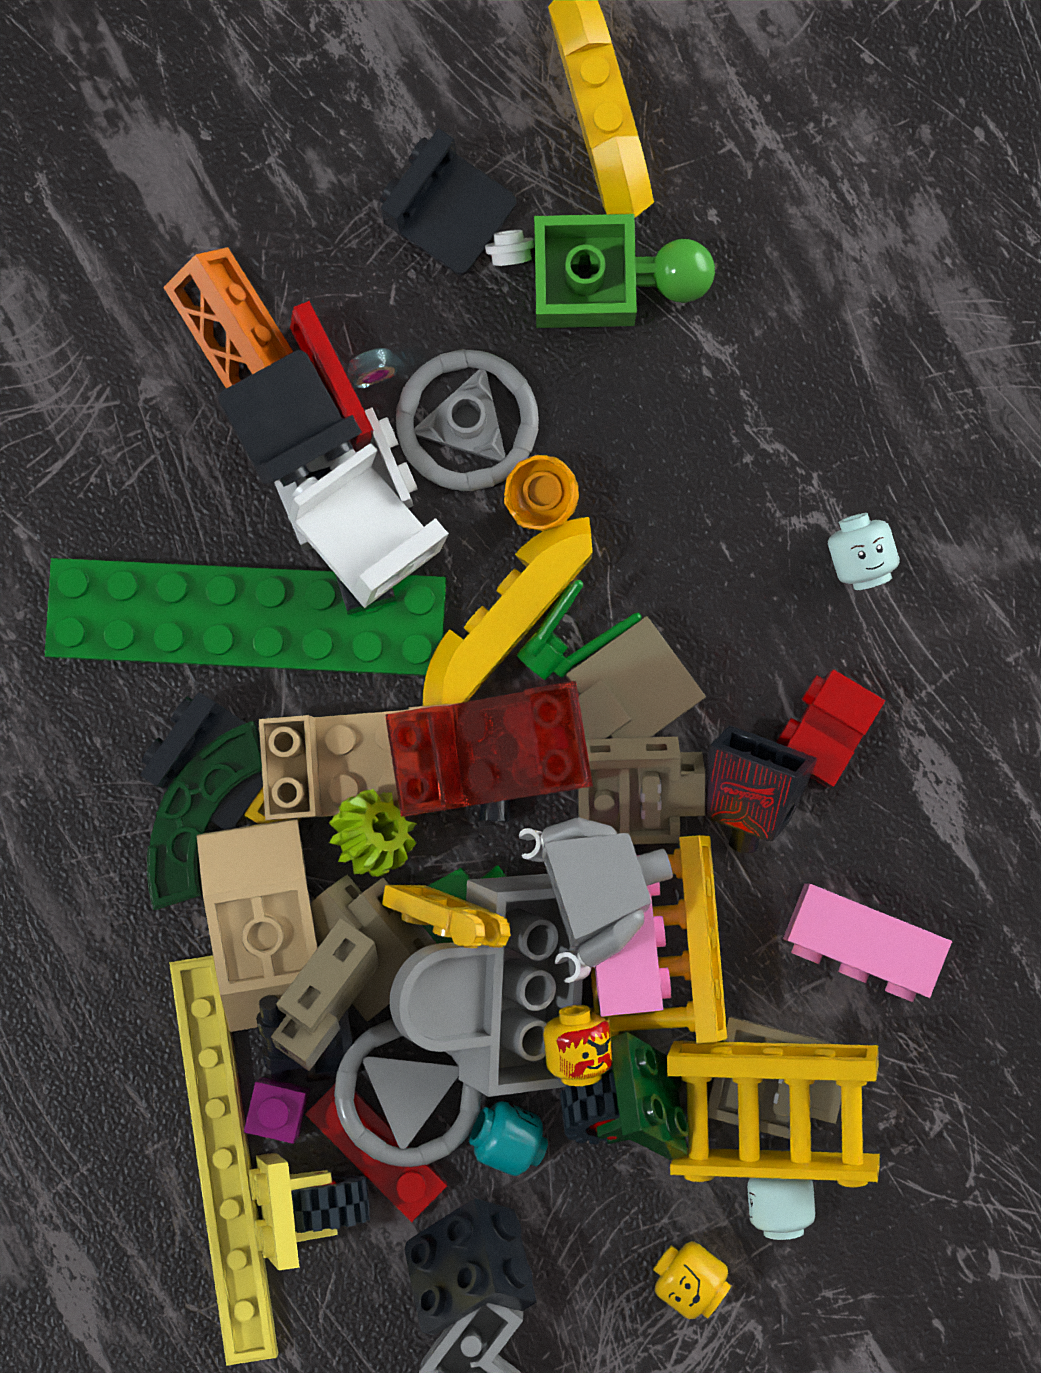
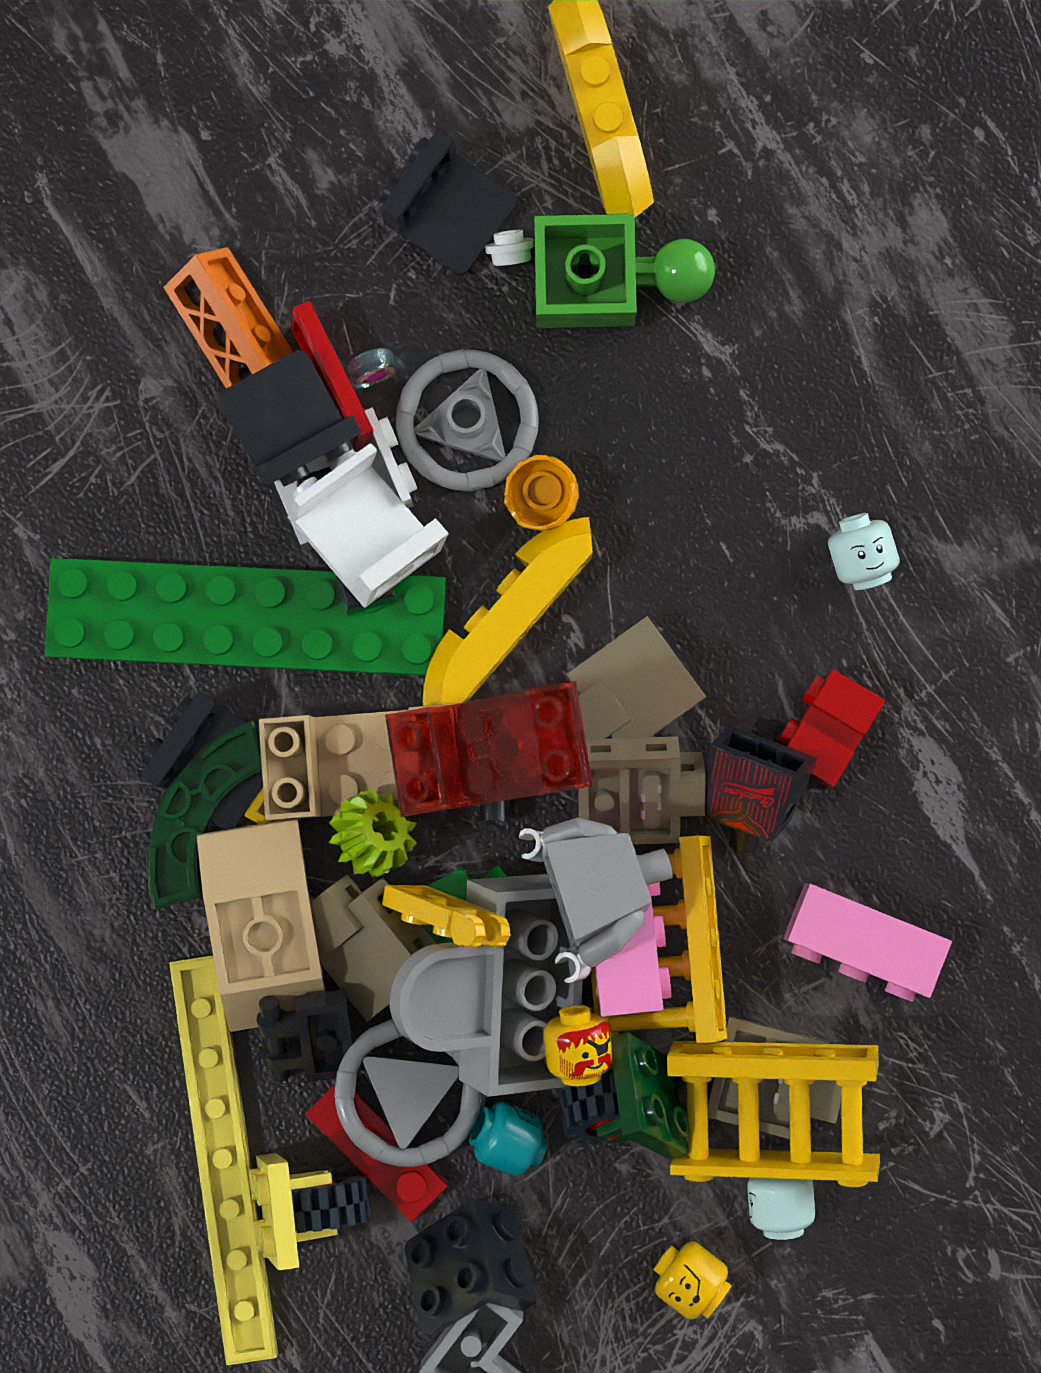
(277, 1110): magenta brick -> none
(324, 993): dark tan piece -> none
(545, 650): green plant -> none

